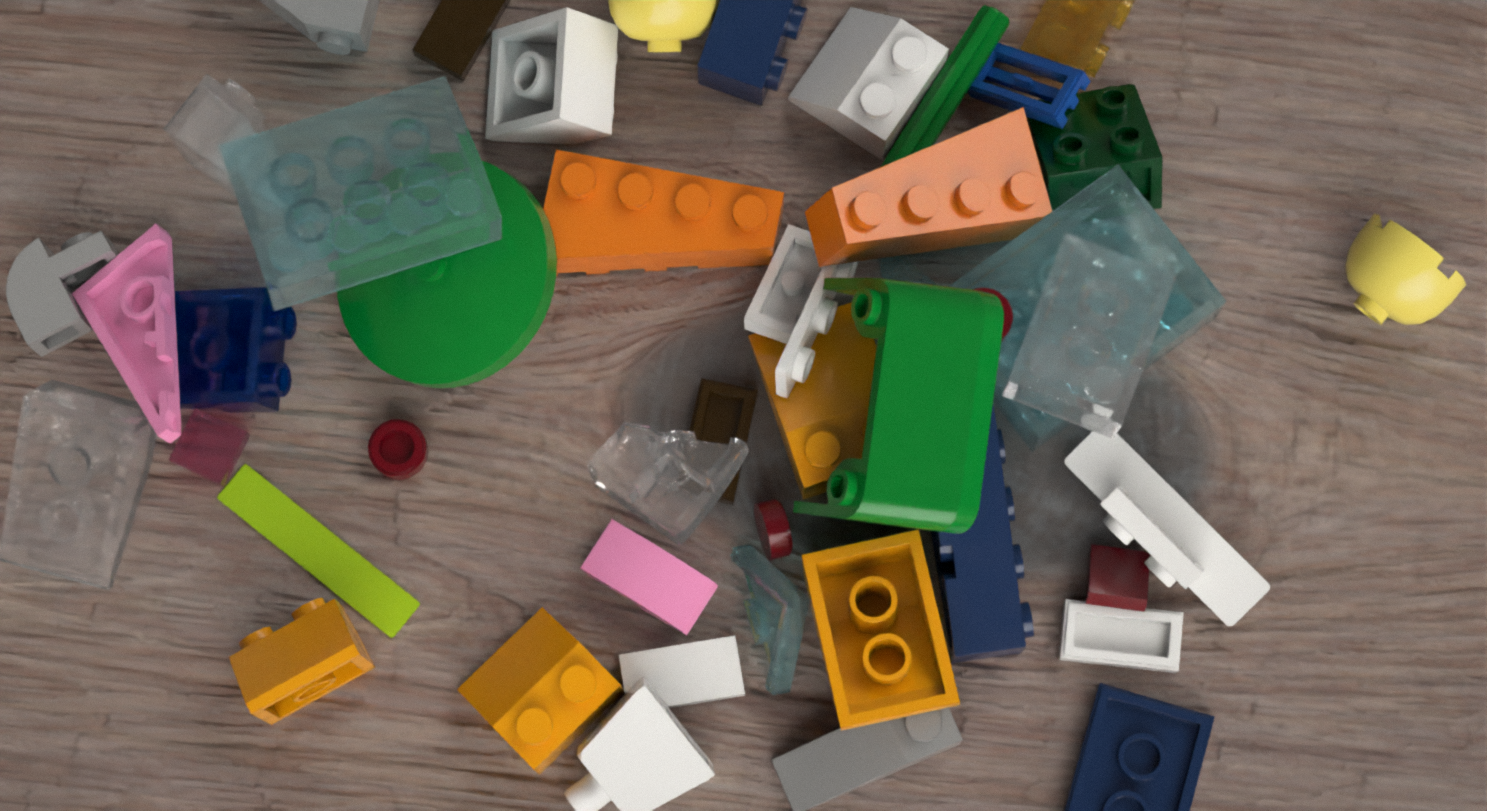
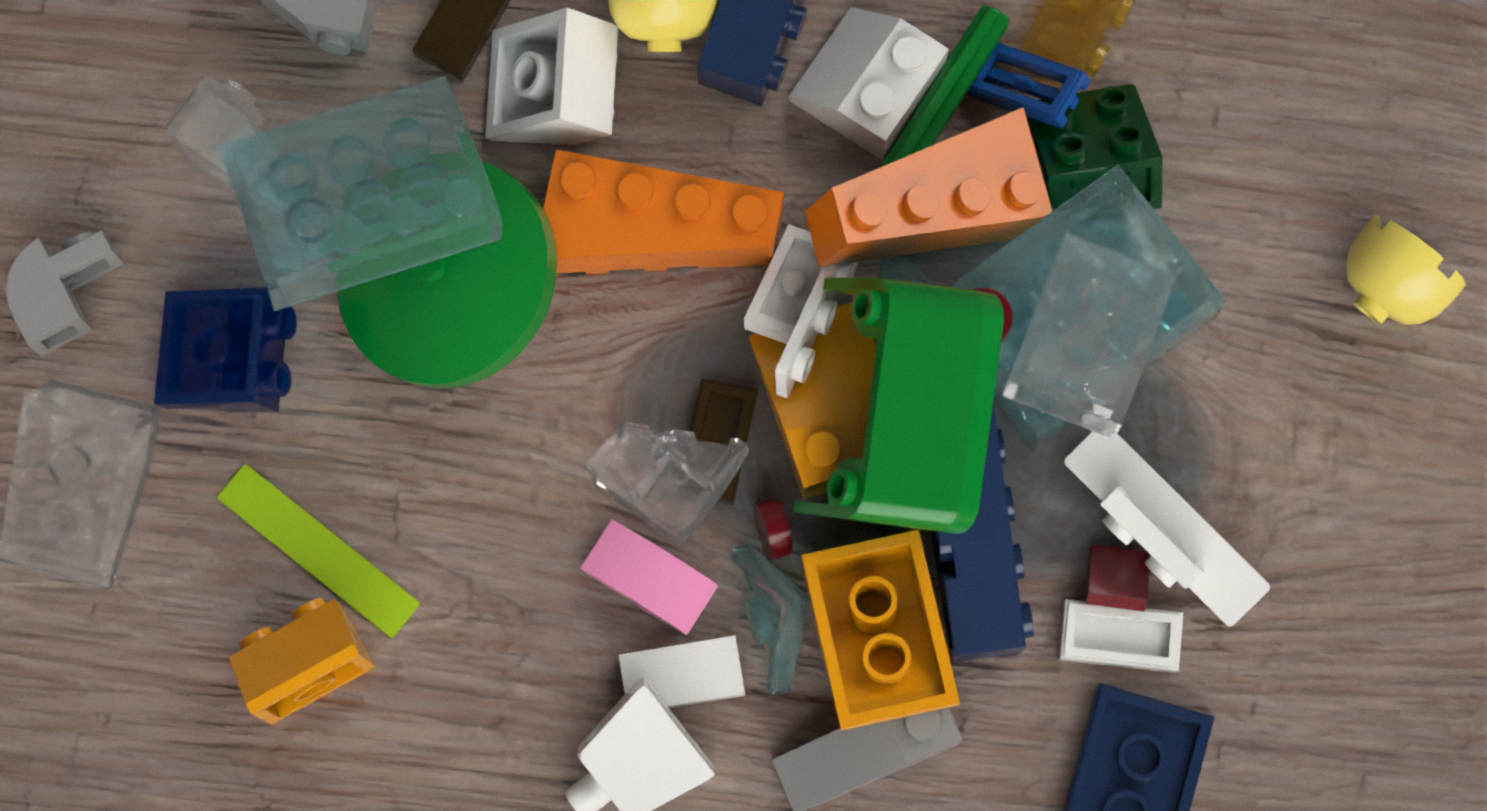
(135, 320): bright pink wing -> none
(209, 447): clear pink tile -> none
(398, 449): dark red tile -> none
(541, 690): light orange slope -> none

